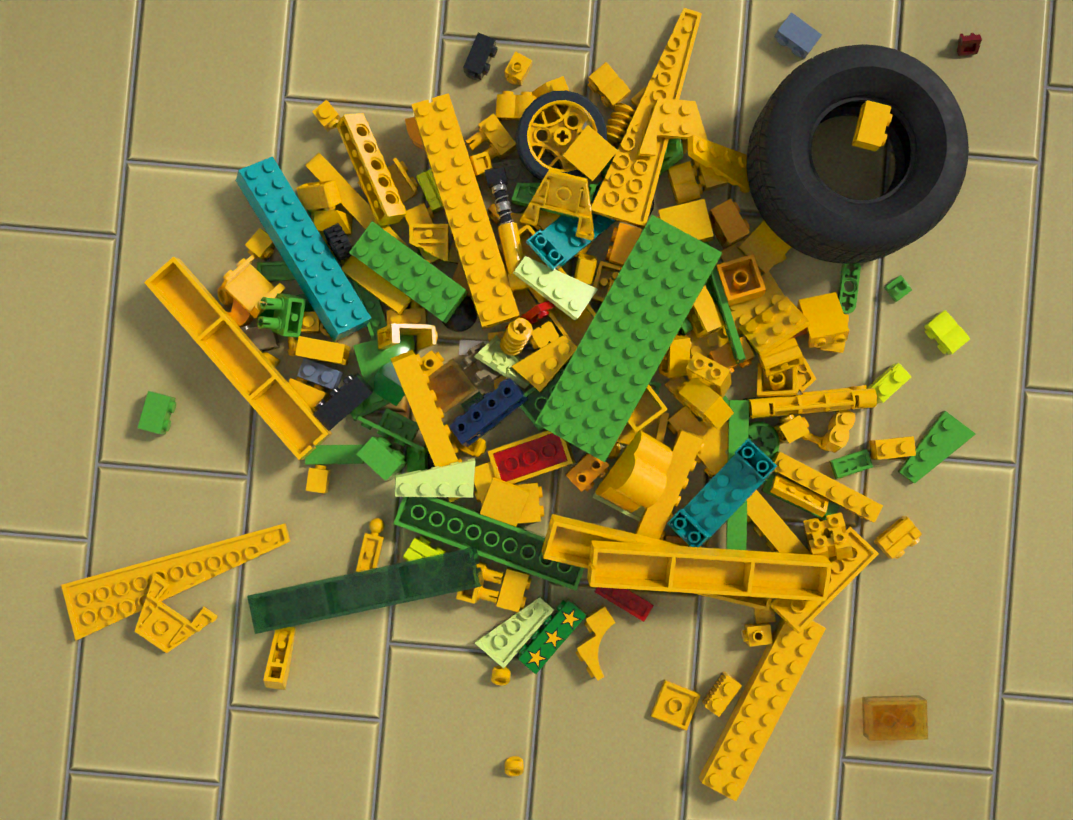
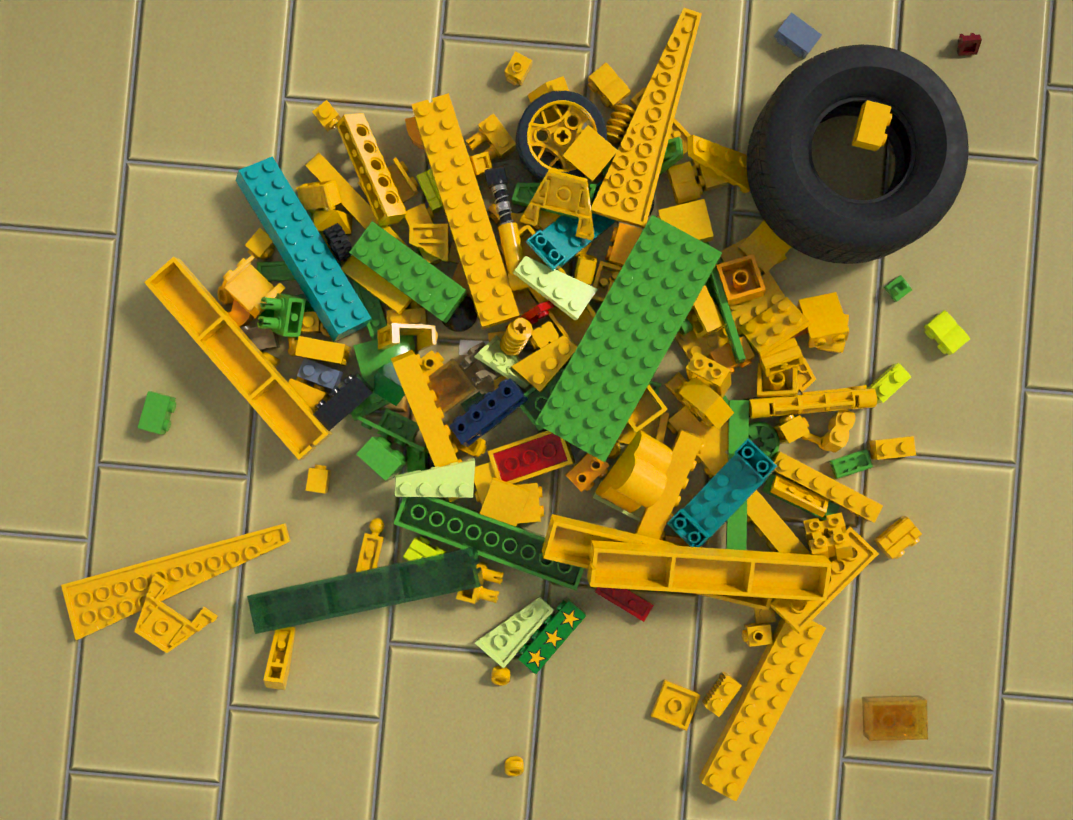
(335, 455): bright green tile -> none
(479, 57): black brick -> none
(512, 106): yellow brick -> none
(513, 589): yellow brick -> none
(598, 622): yellow arch -> none
(671, 120): yellow wing -> none
(677, 357): yellow brick -> none
(728, 223): light orange brick -> none
(852, 300): bright green beam -> none
(939, 442): bright green wing -> none

